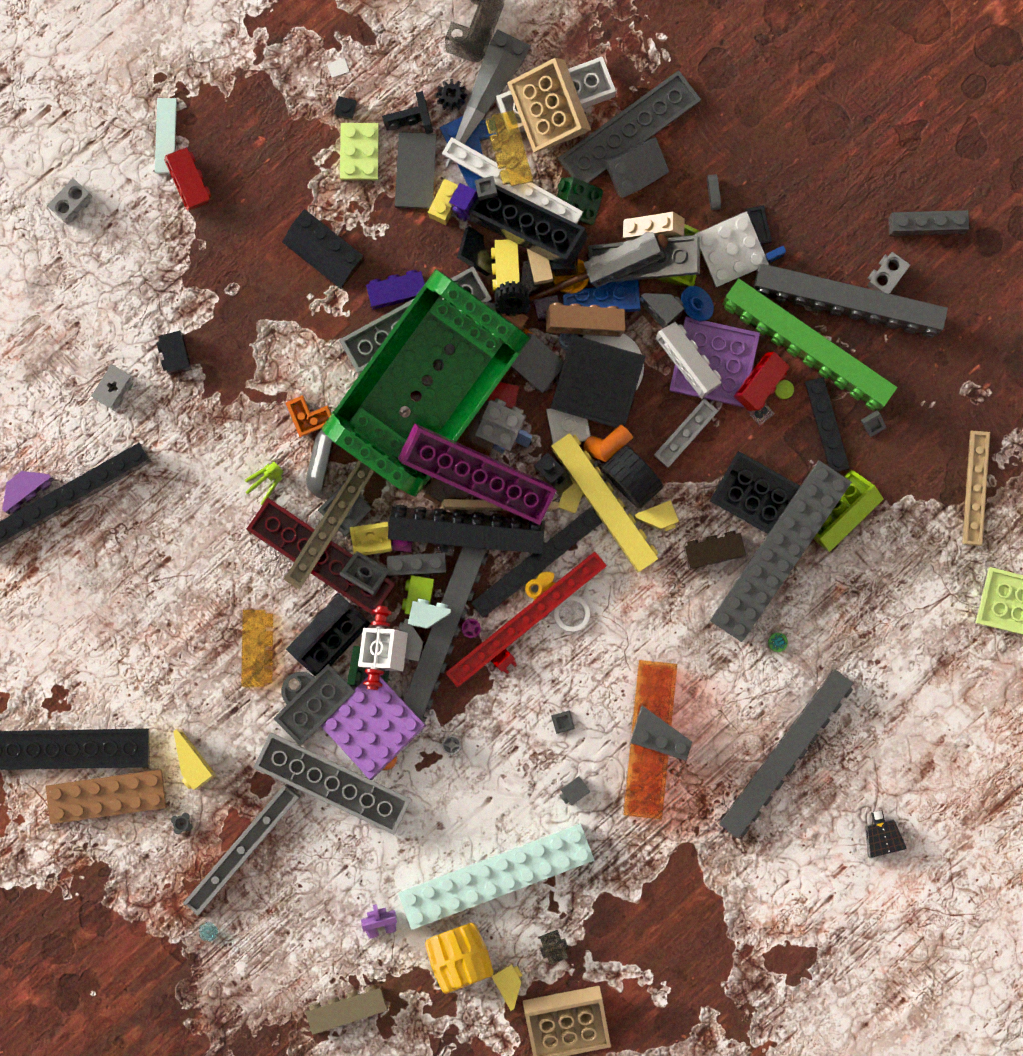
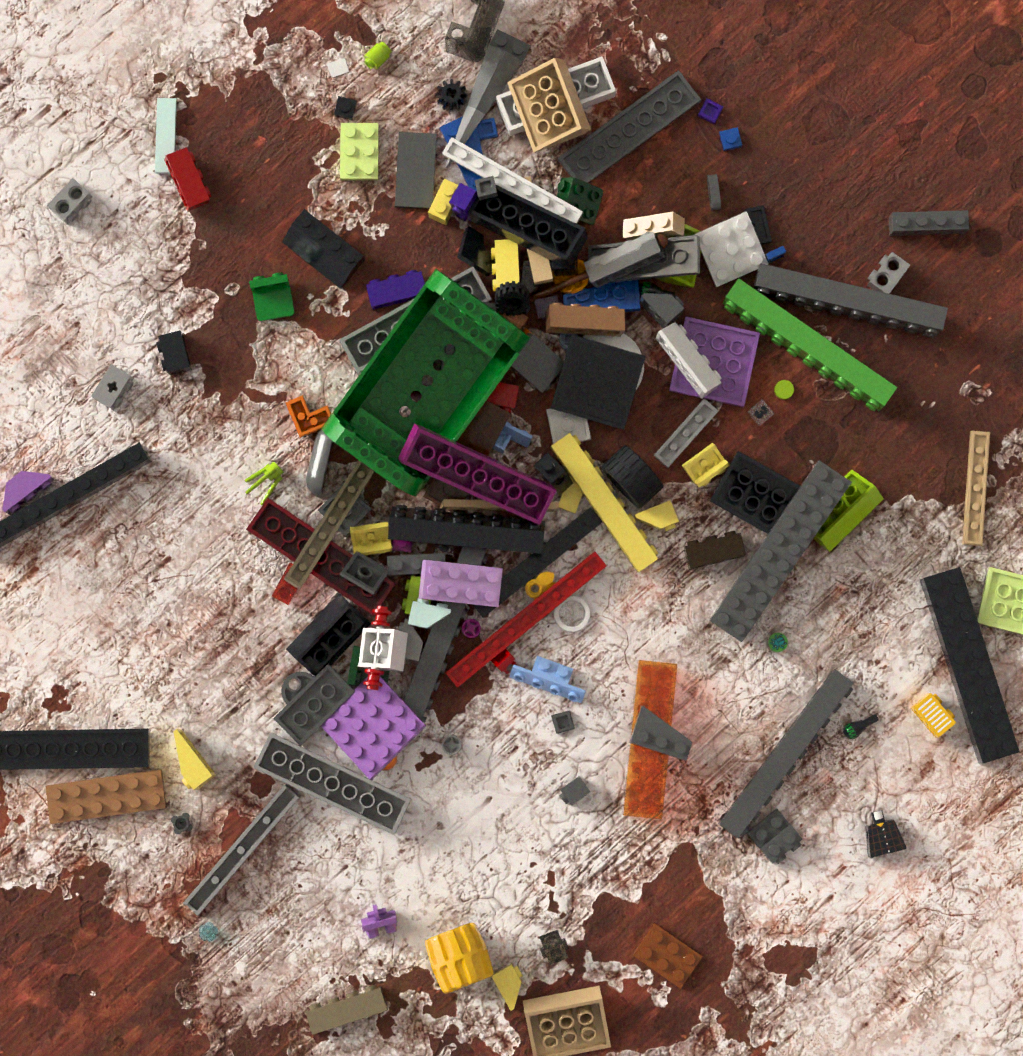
(254, 642): clear yellow windscreen -> none
(272, 297): none -> green bracket
(285, 591): none -> clear red plate
(377, 55): none -> lime brick
(410, 116): black bracket -> none
(460, 583): none -> lavender brick
(496, 876): light aqua brick -> none
(501, 424): light grey plate -> none
(512, 149): clear yellow windscreen -> none
(549, 677): none -> light blue bracket
(605, 448): orange brick -> none
(636, 167): dark grey slope -> none
(648, 287): none -> black piece
(667, 955): none -> dark orange plate
(697, 303): blue dish -> none
(705, 465): none -> light yellow bracket
(710, 111): none -> dark purple tile
(730, 139): none -> blue plate
(762, 381): red brick -> none
(775, 837): none -> dark grey plate
(826, 424): black plate -> none
(854, 729): none -> black piece
(873, 423): dark grey plate -> none
(933, 714): none -> yellow brick
(969, 665): none -> black brick

